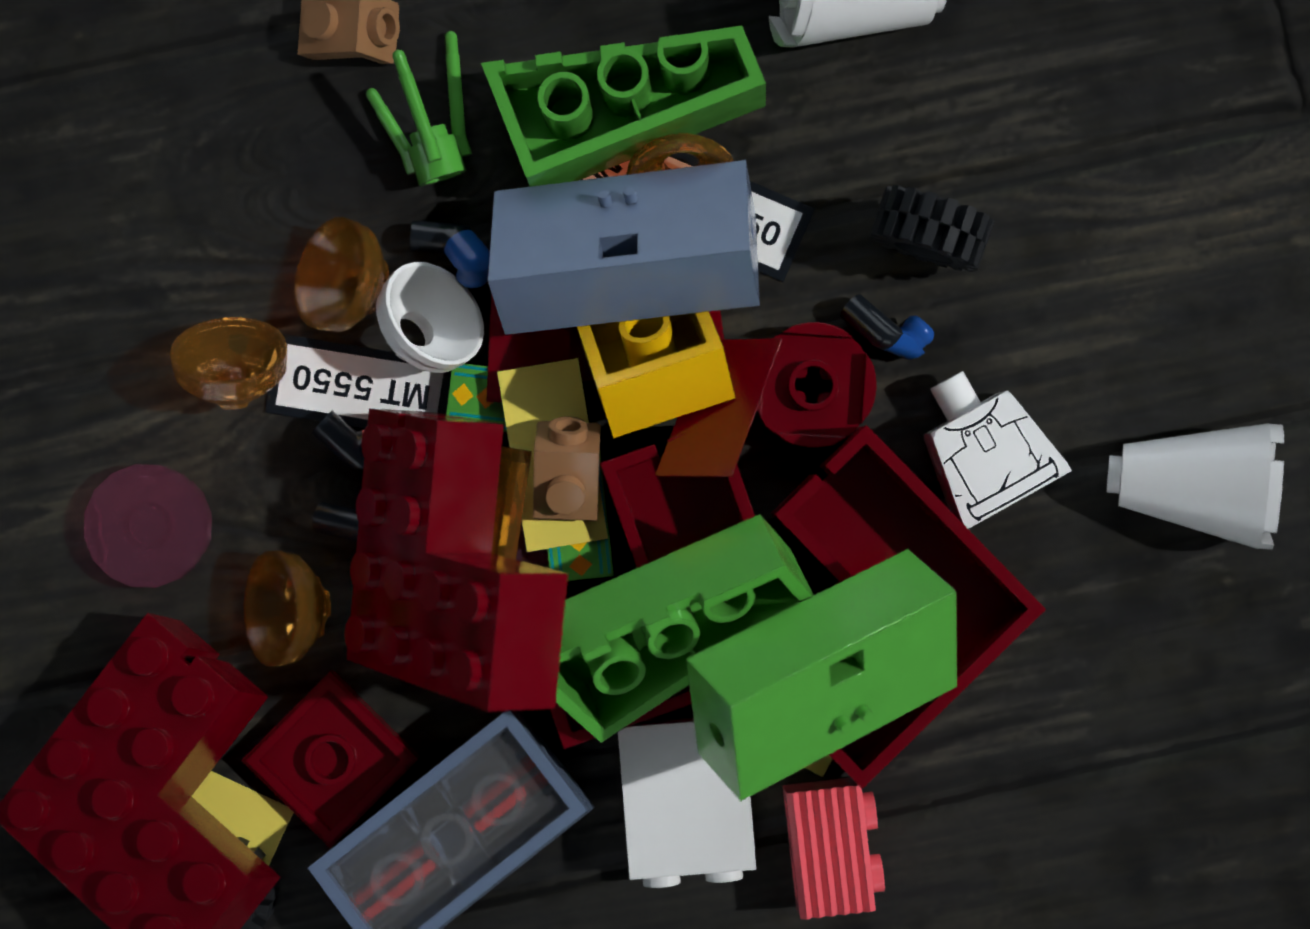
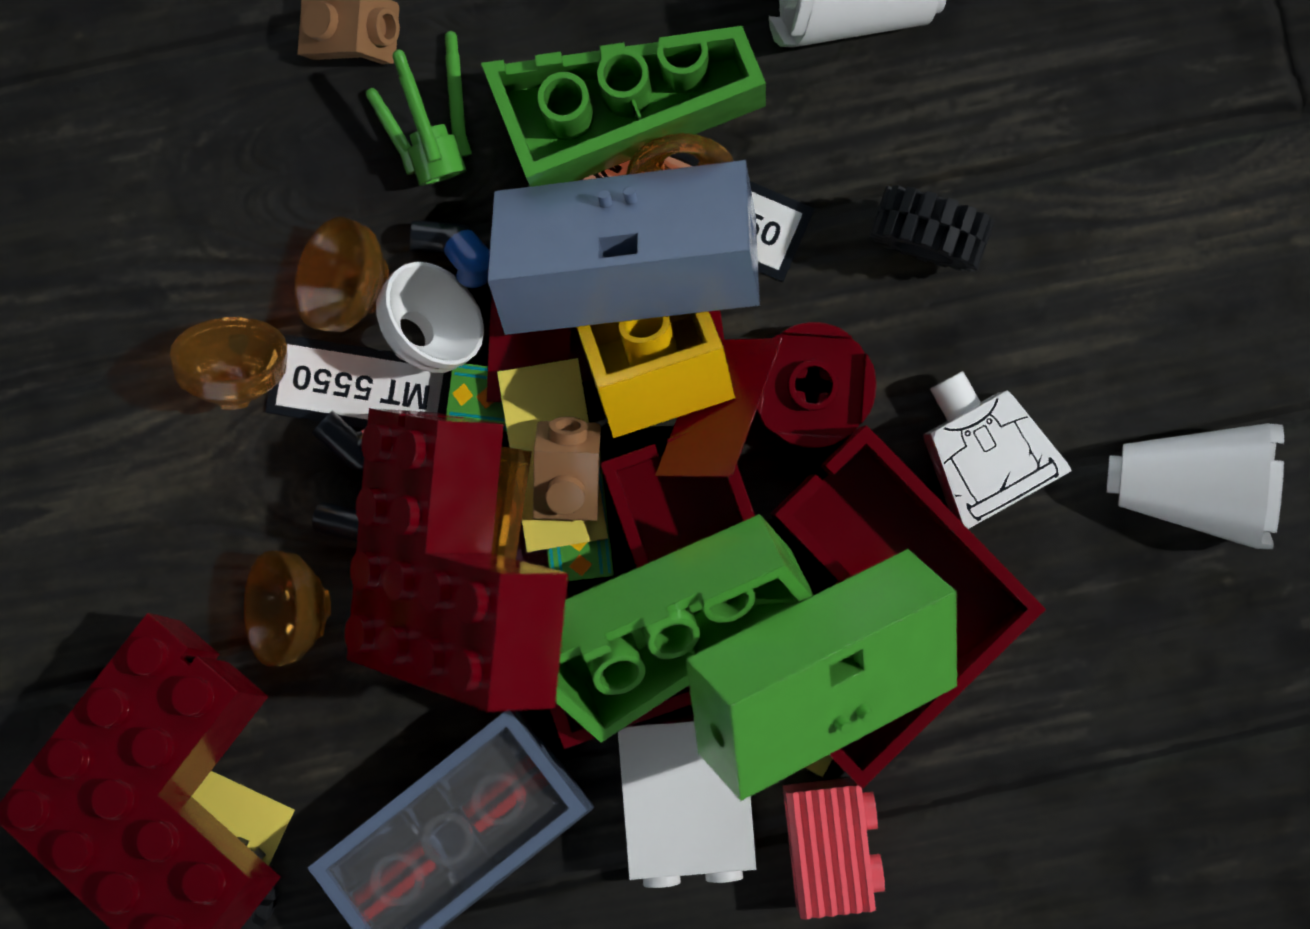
(147, 525): clear pink tile -> none
(331, 758): dark red tile -> none
(884, 333): black arm -> none

